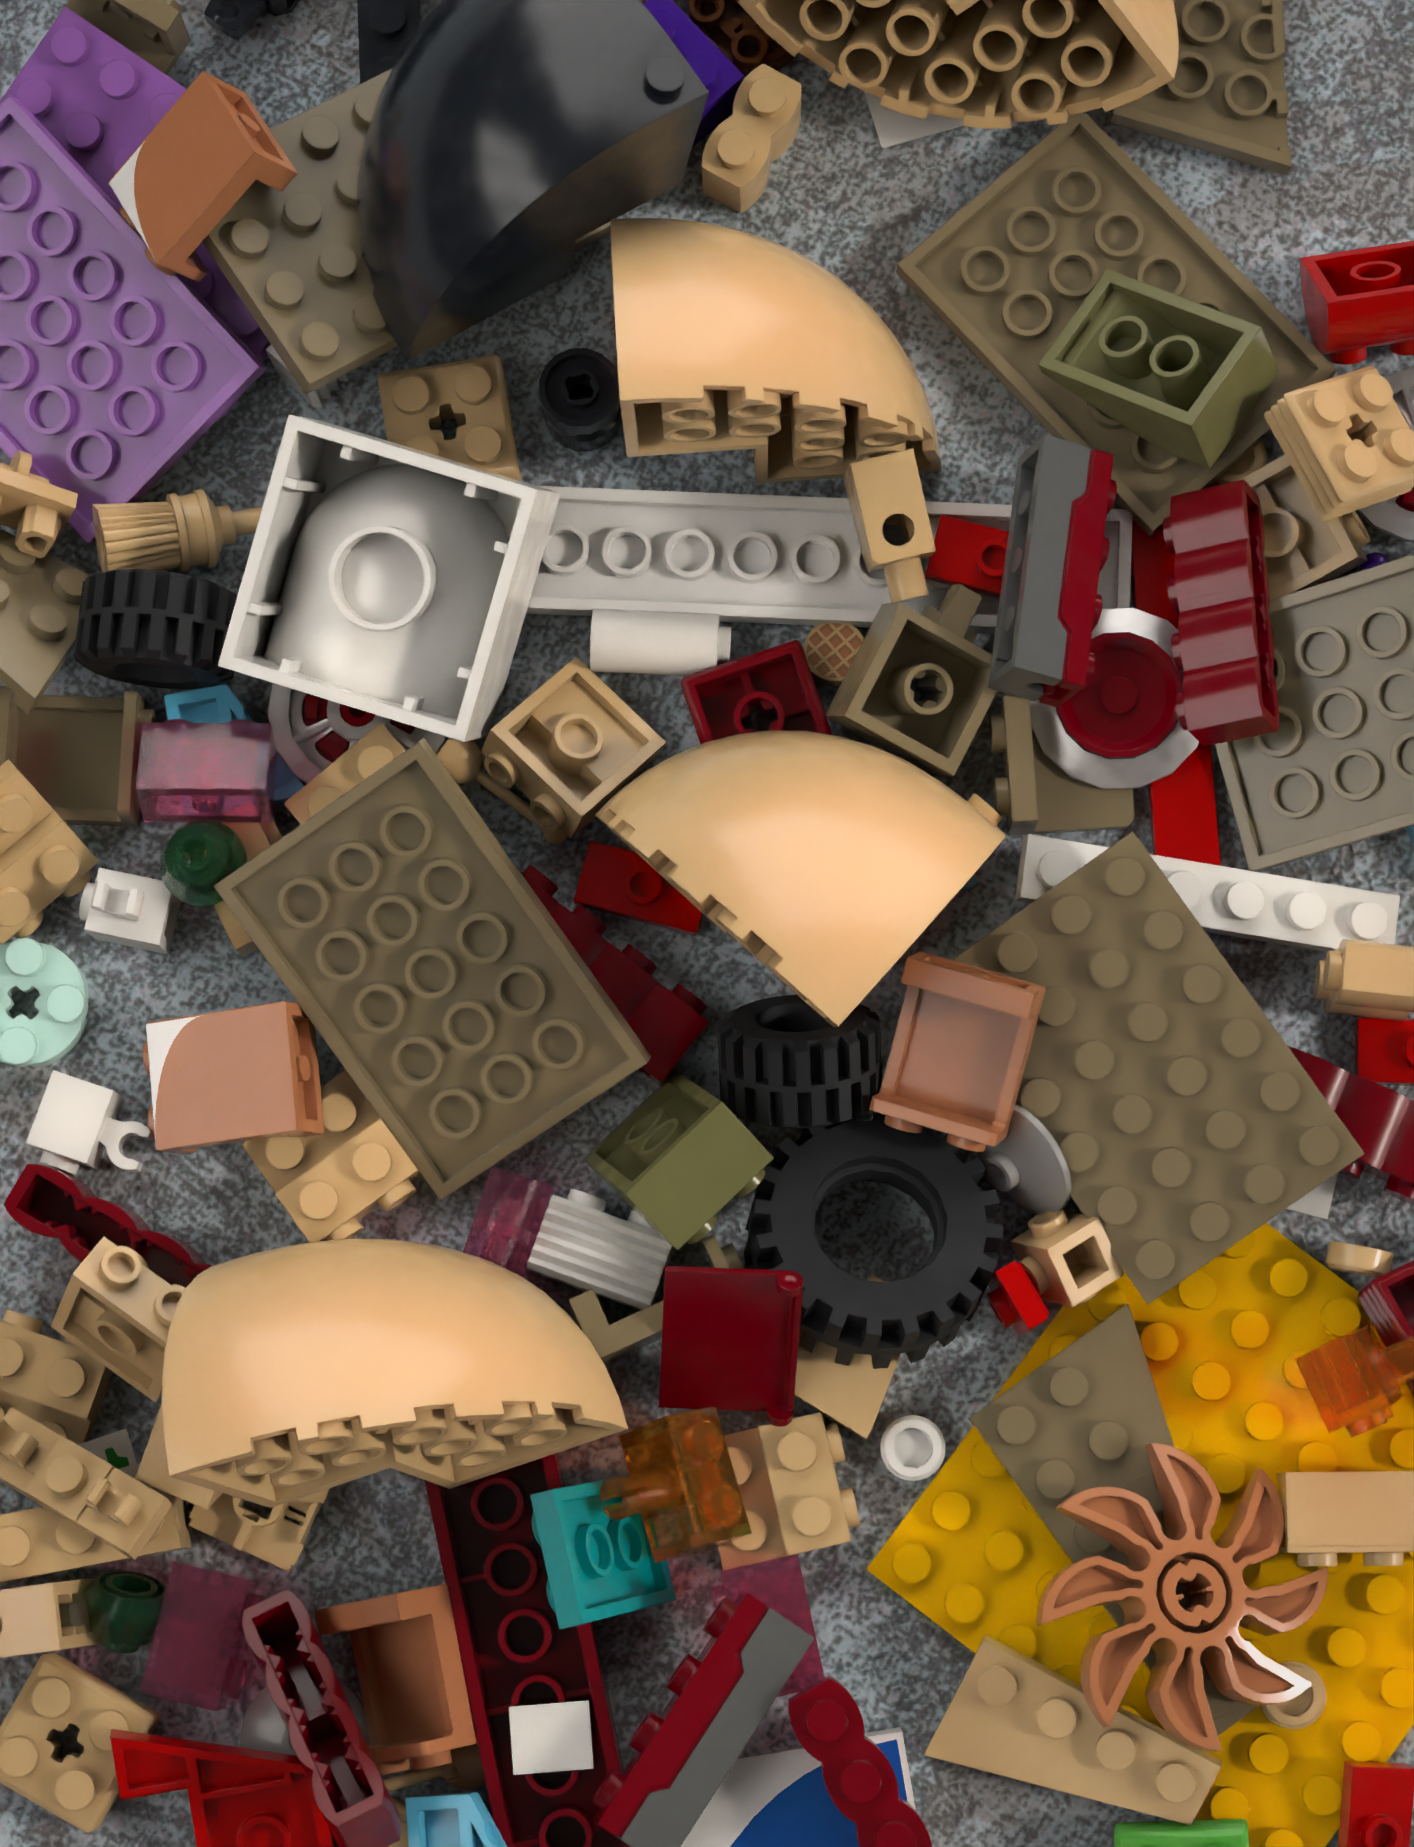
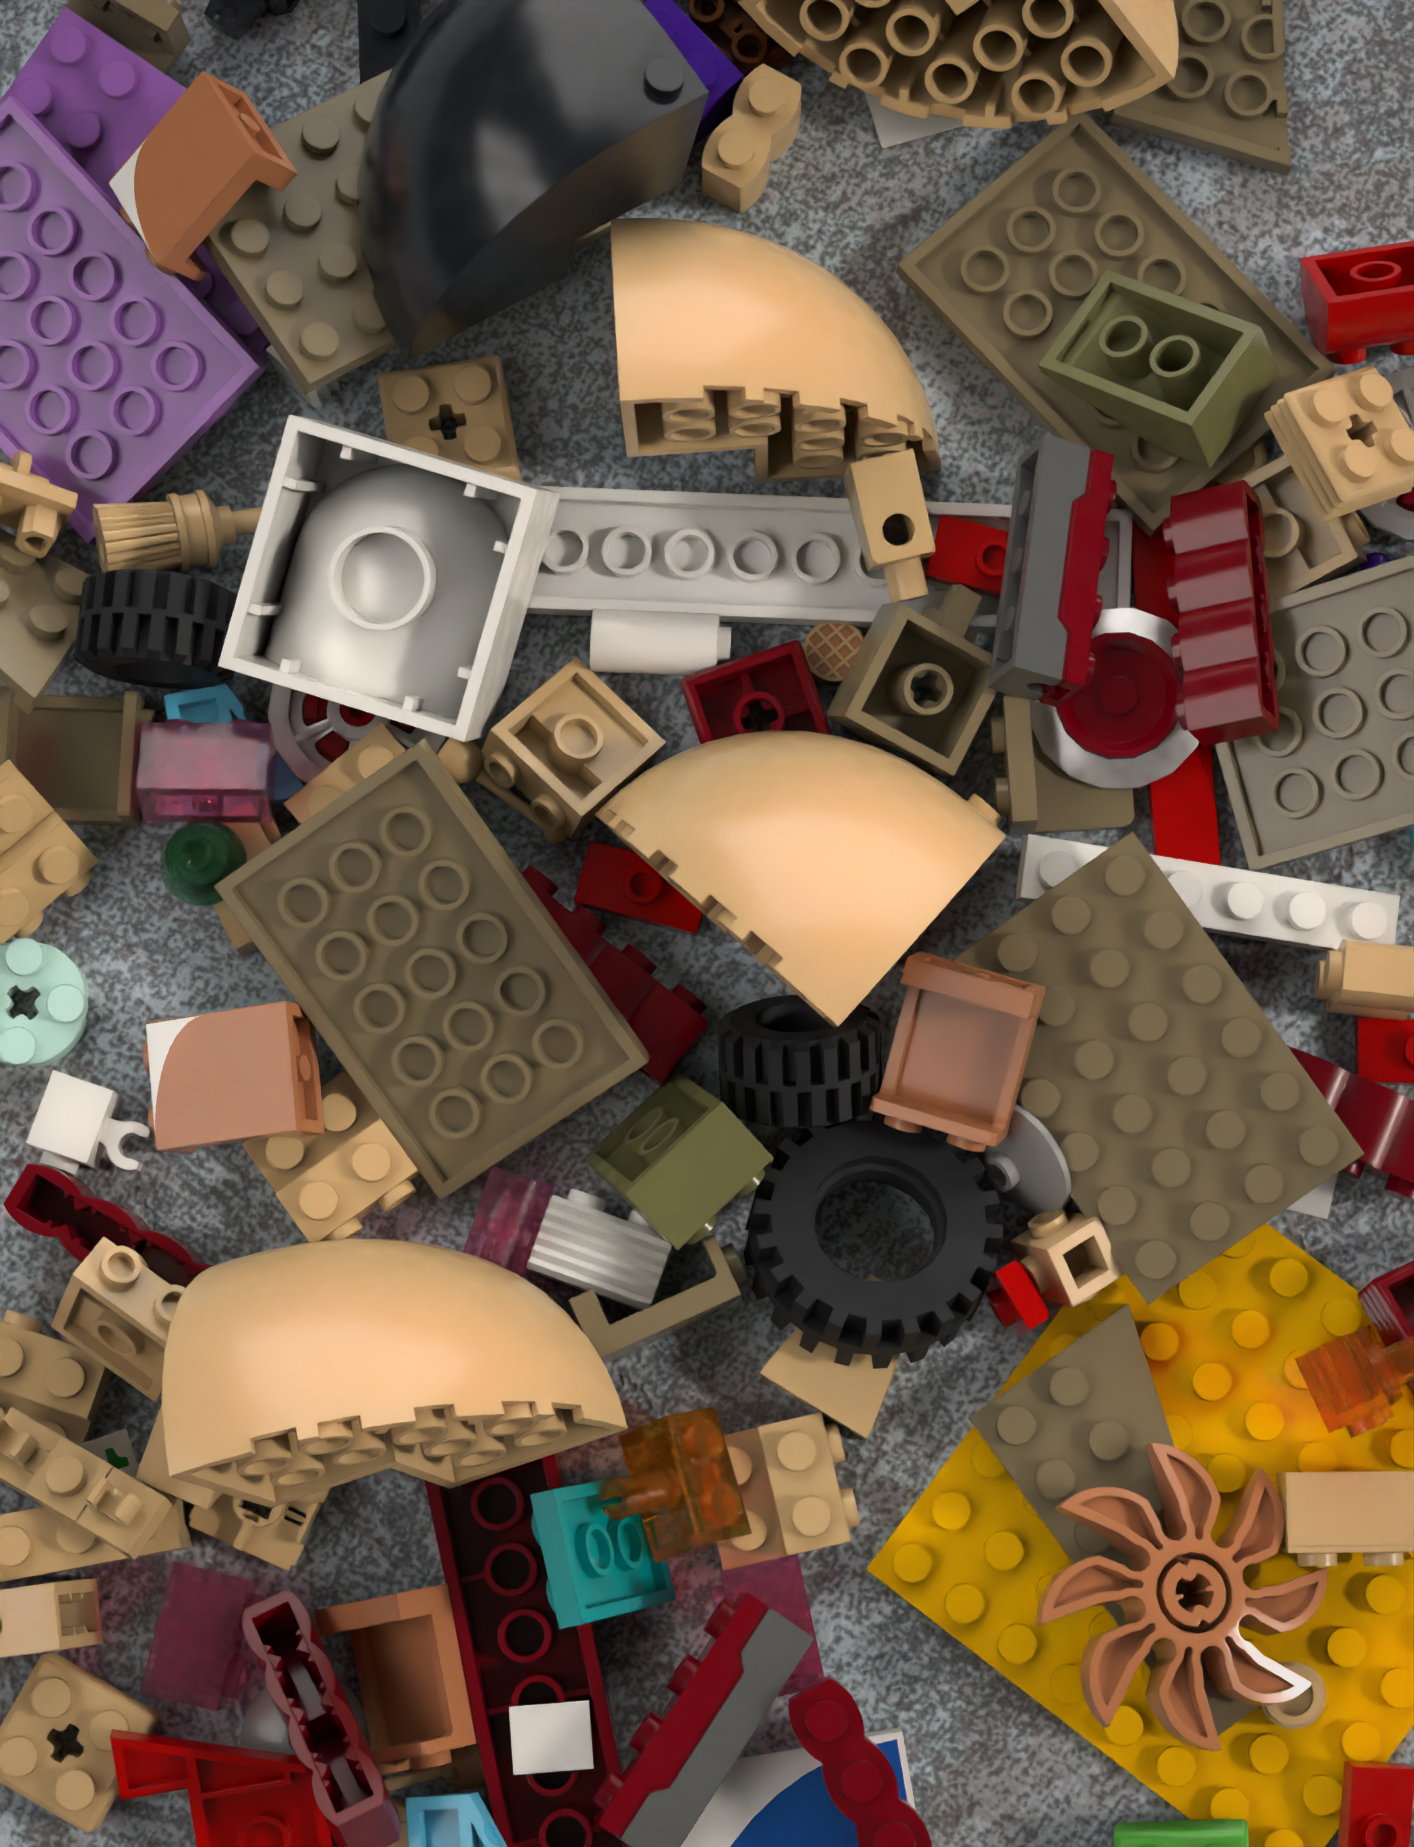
(124, 1609): clear green cone -> none
(130, 911): white brick -> none
(580, 399): black wheel -> none
(731, 1340): dark red piece -> none
(912, 1448): white tile -> none
(1039, 1730): tan wing -> none
(1358, 1259): tan tile -> none

